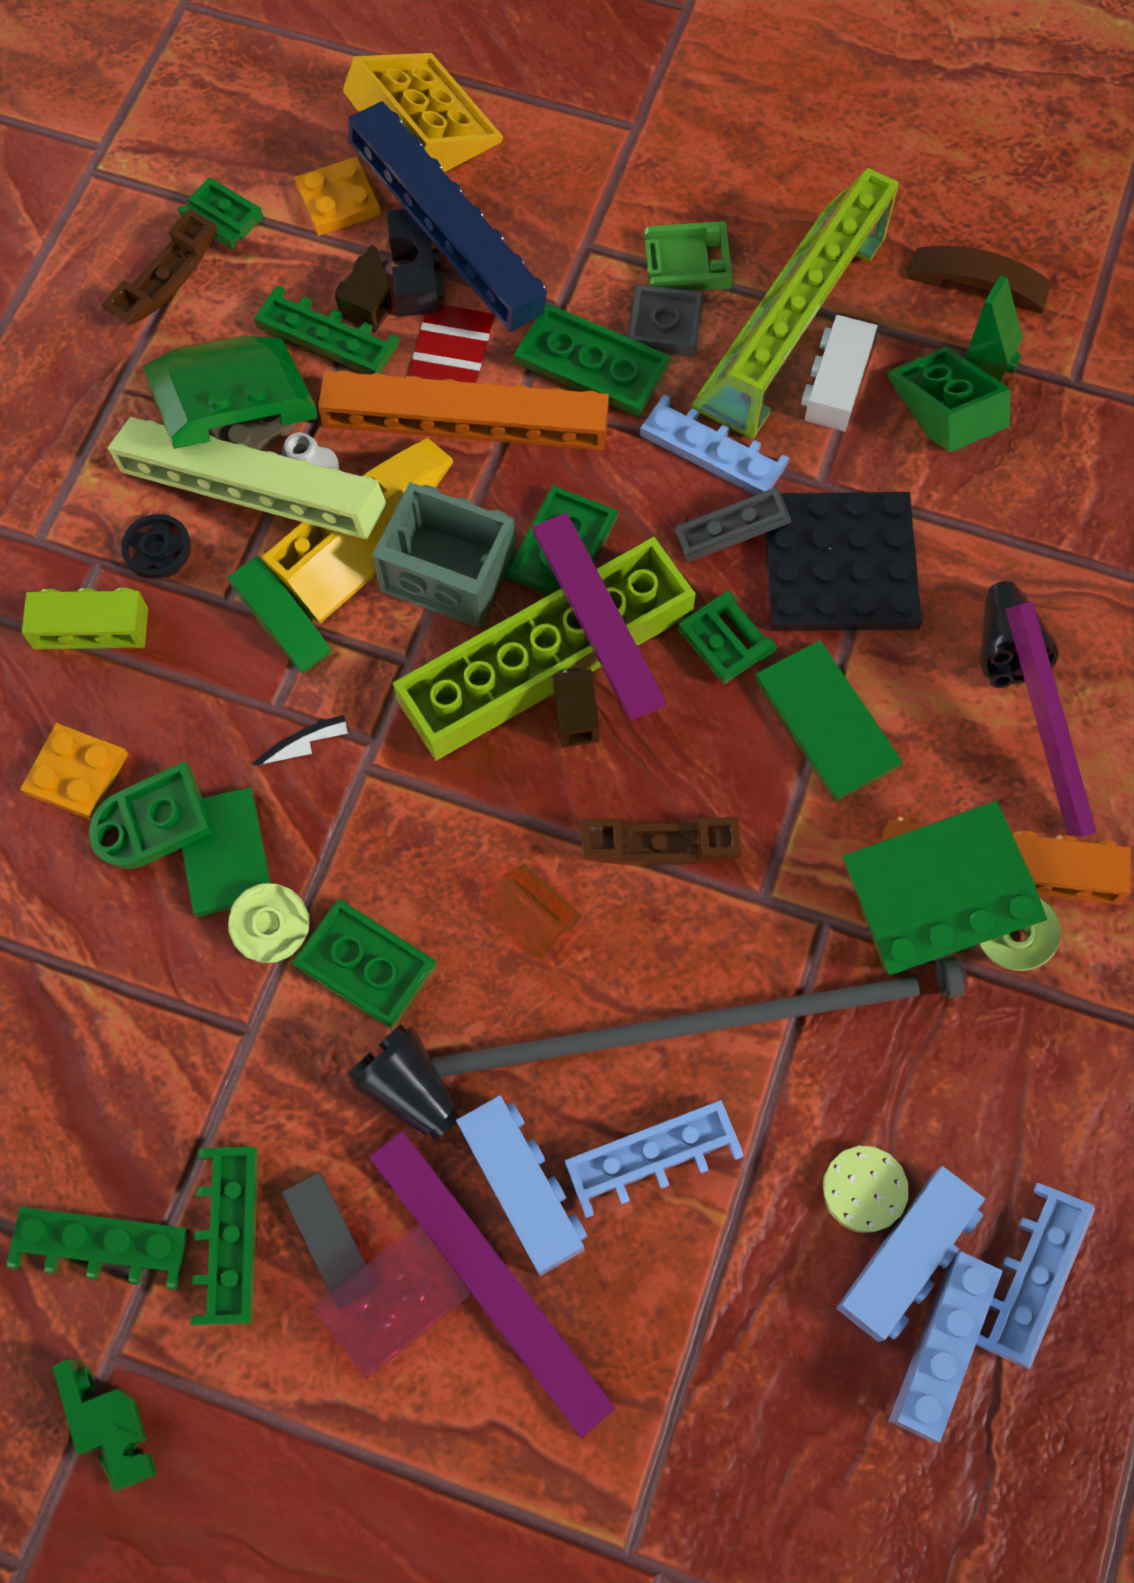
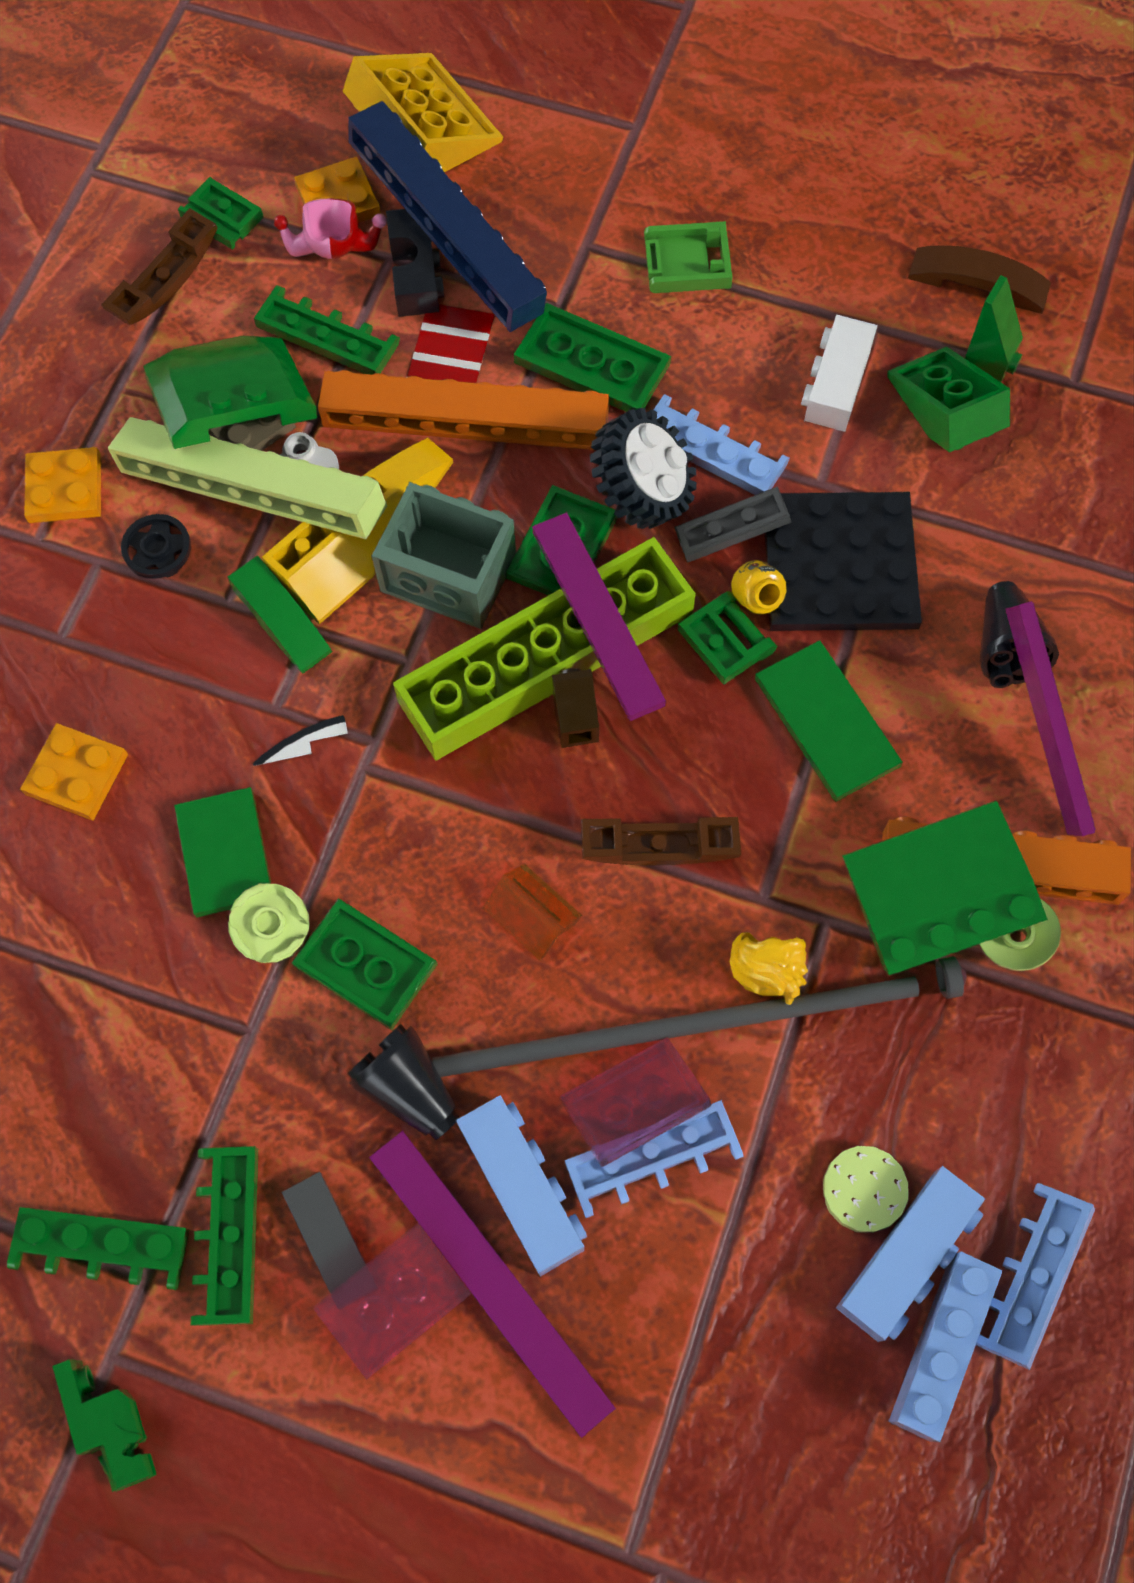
(62, 485): none -> light orange plate
(85, 619): lime brick -> none
(151, 819): green tile -> none
(329, 230): none -> bright pink piece
(365, 292): dark brown slope -> none
(635, 1101): none -> clear pink tile
(643, 468): none -> black wheel
(666, 319): dark grey tile -> none
(758, 587): none -> yellow head
(769, 965): none -> yellow hair
(847, 227): lime window -> none

